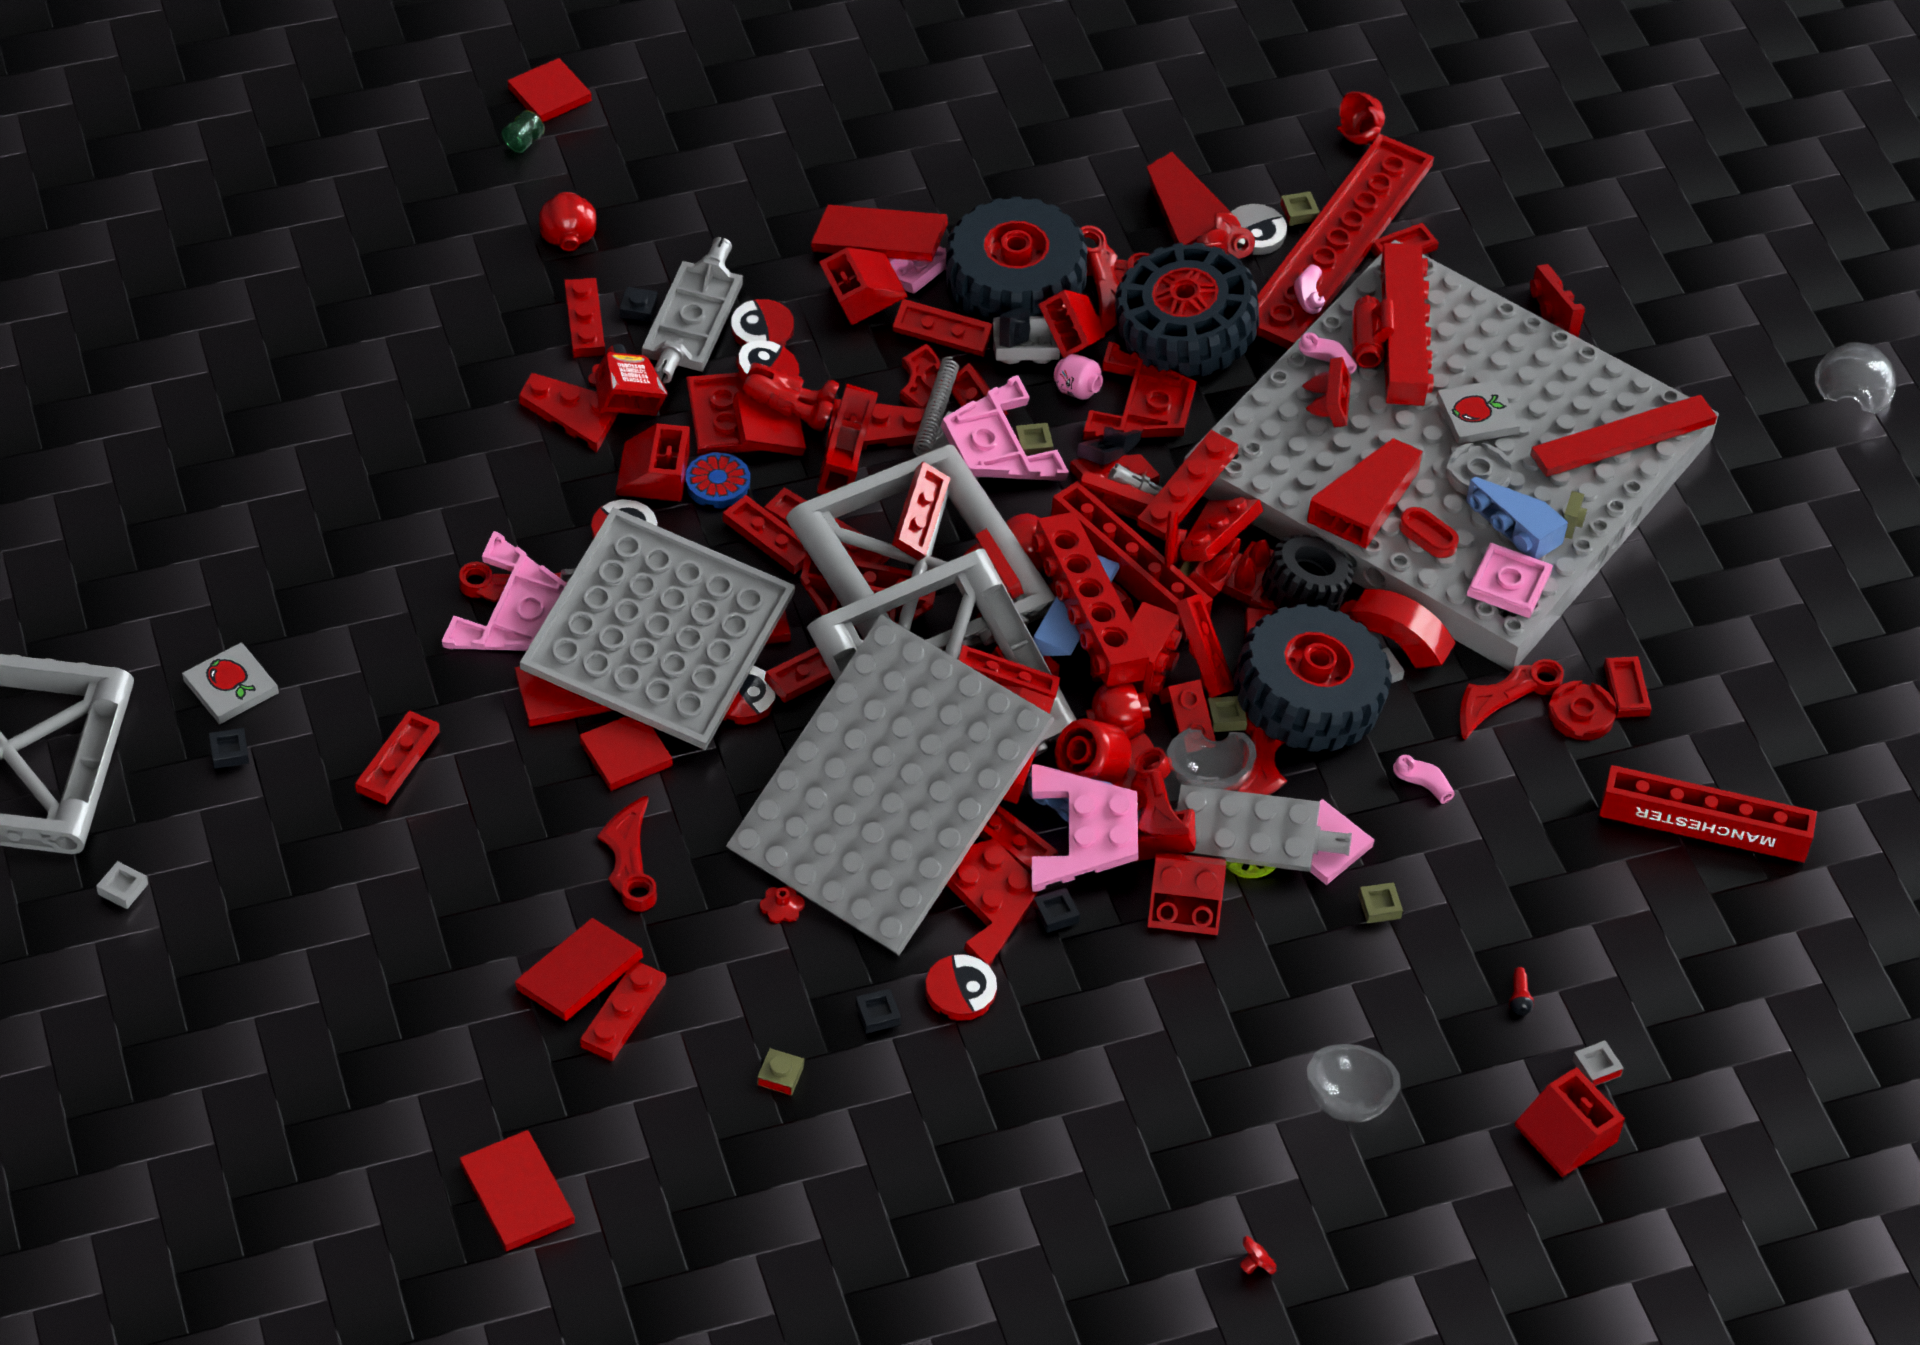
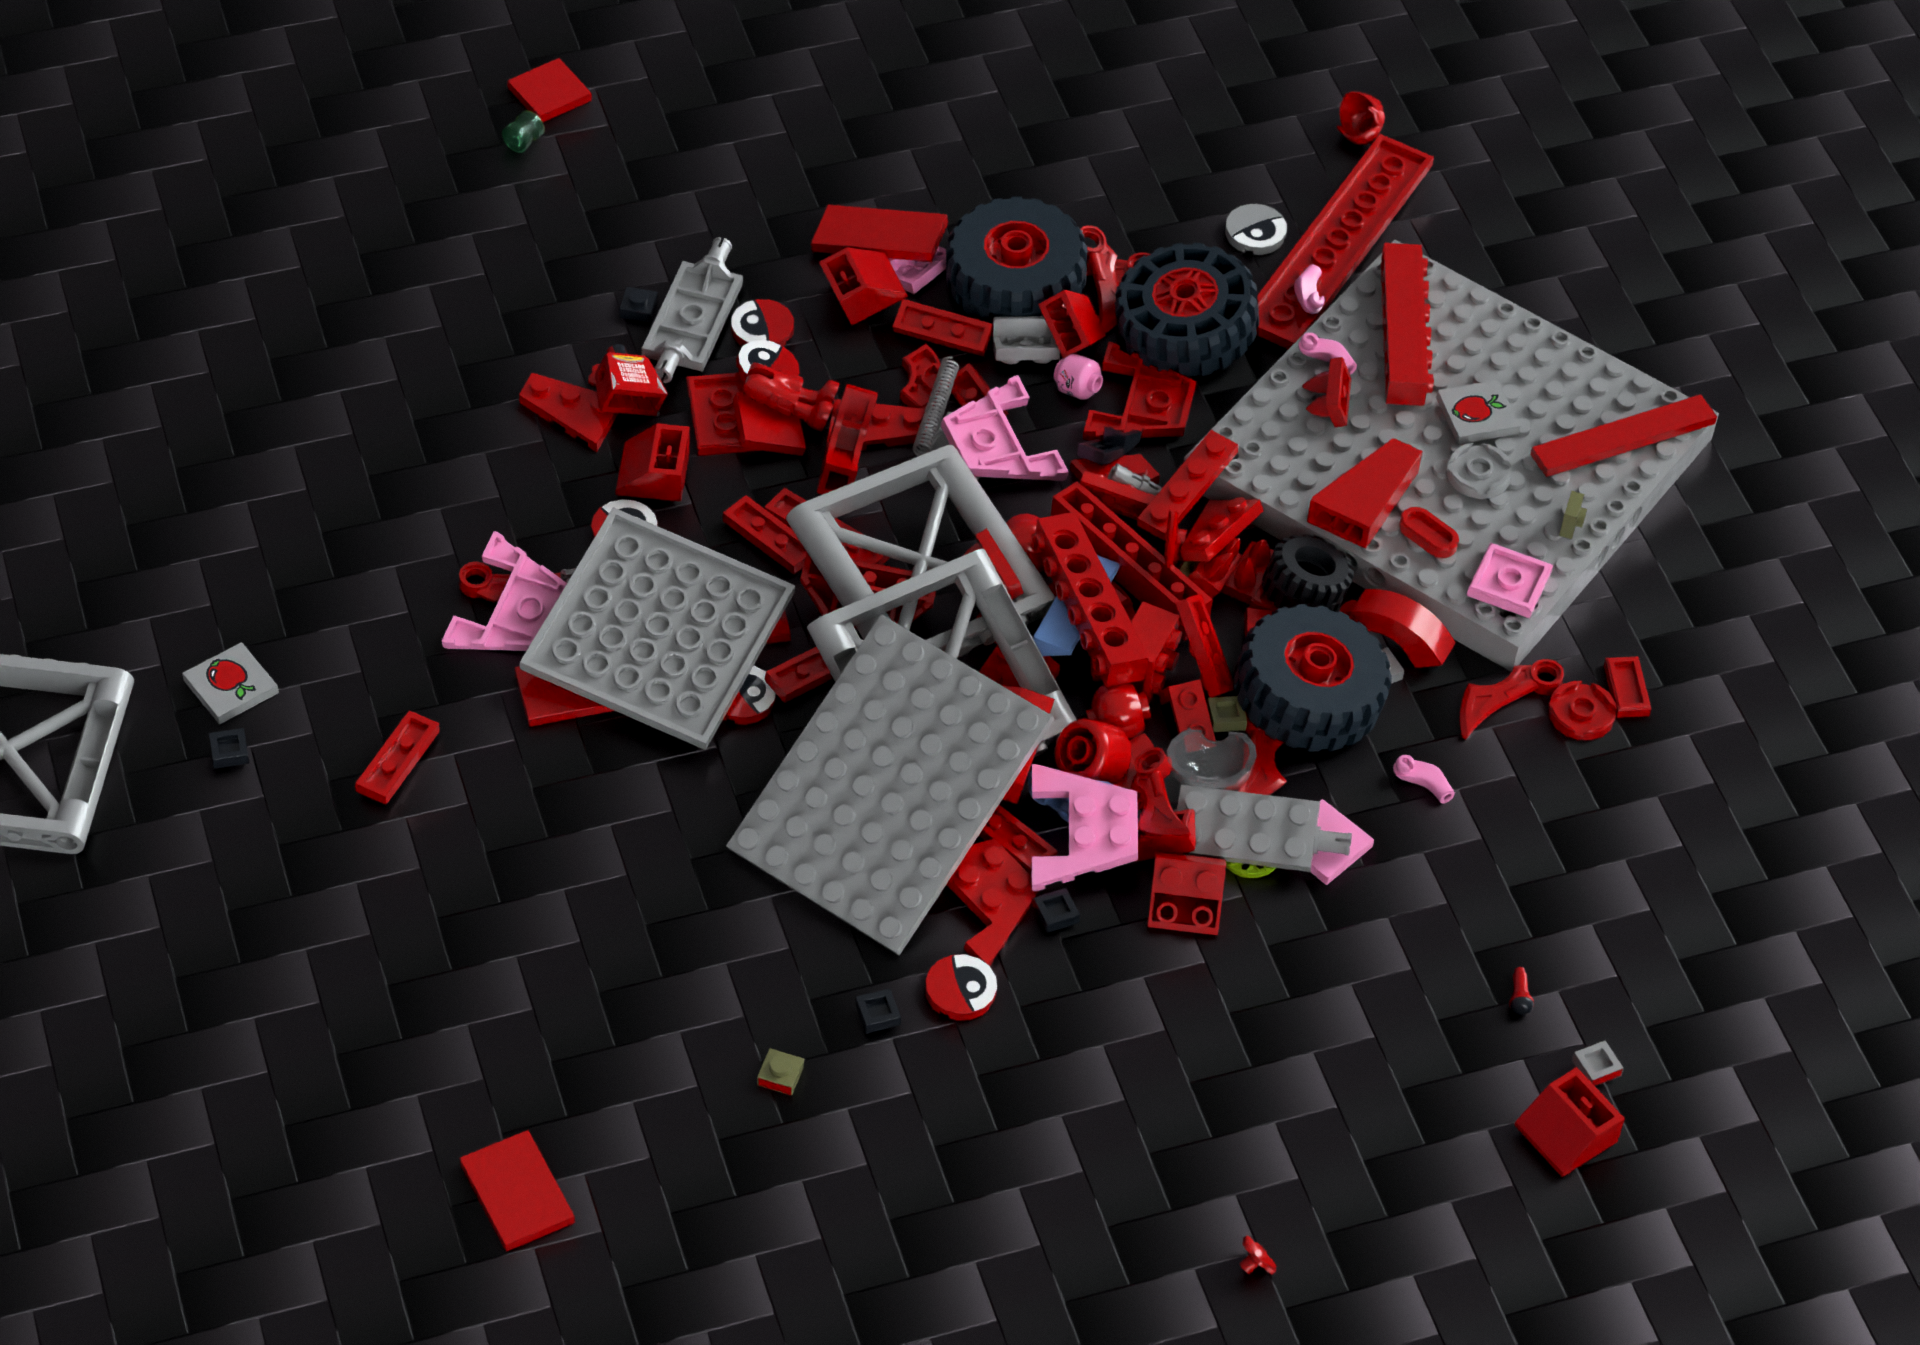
(122, 885): light grey plate -> none
(567, 221): red plant -> none
(579, 969): red tile -> none
(584, 317): red plate -> none
(623, 838): red piece -> none
(623, 1011): red plate -> none
(625, 751): red tile -> none
(717, 480): tile -> none
(782, 904): red plant -> none
(921, 511): plate -> none
(1009, 673): red plate -> none
(1014, 327): black plate -> none
(1034, 438): olive plate -> none
(1183, 199): red slope -> none
(1227, 234): red plate -> none
(1299, 208): olive plate -> none
(1352, 1082): clear cylinder -> none
(1370, 329): red piece -> none
(1380, 902): olive plate -> none
(1415, 234): red tile -> none
(1521, 518): medium blue slope -> none
(1554, 302): red wing -> none
(1708, 813): red brick -> none
(1858, 373): clear cylinder -> none

